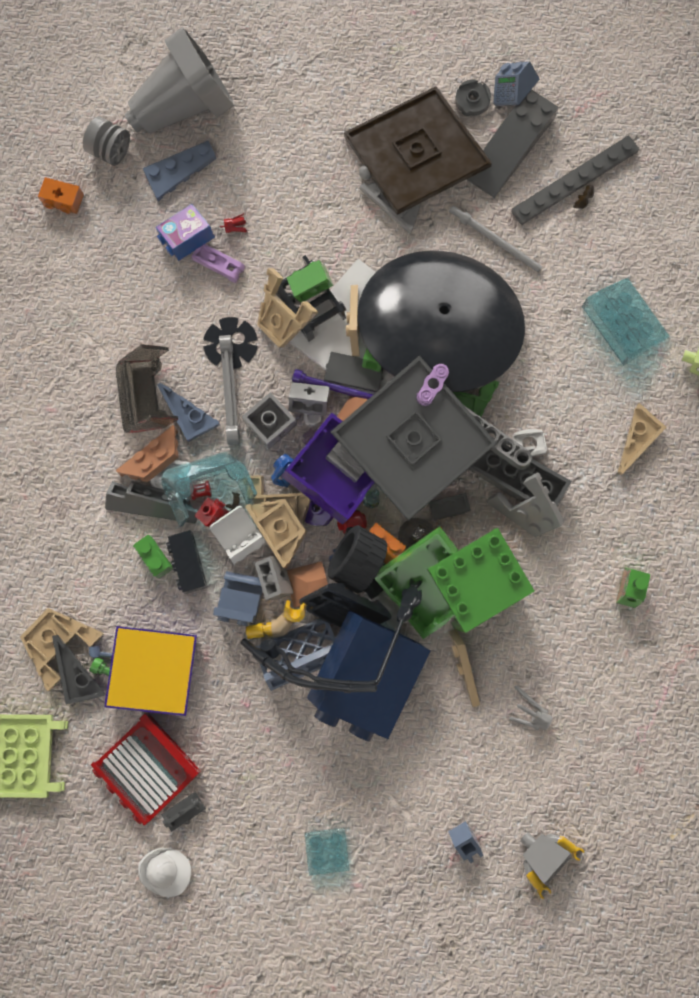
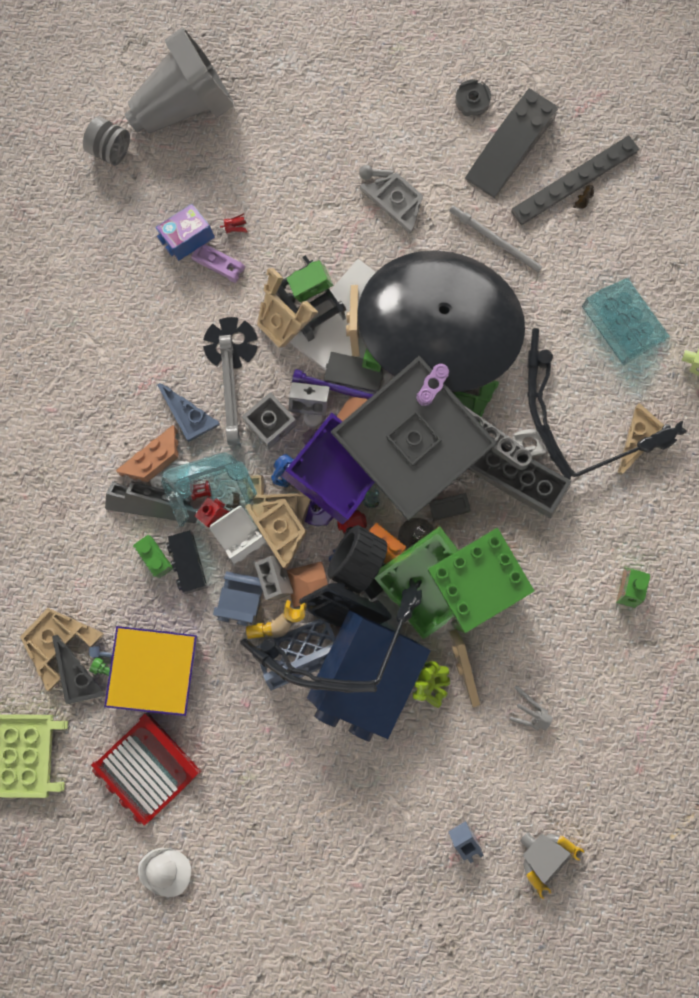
(60, 195): orange brick -> none
(138, 390): clear smoke windscreen -> none
(171, 171): sand blue wing -> none
(183, 811): dark grey hinge -> none
(326, 851): clear light blue tile -> none
(344, 462): light grey plate -> none
(417, 150): dark brown tile -> none
(427, 683): none -> lime piece
(514, 83): sand blue slope -> none
(535, 514): light grey wing -> none
(662, 439): none -> black piece

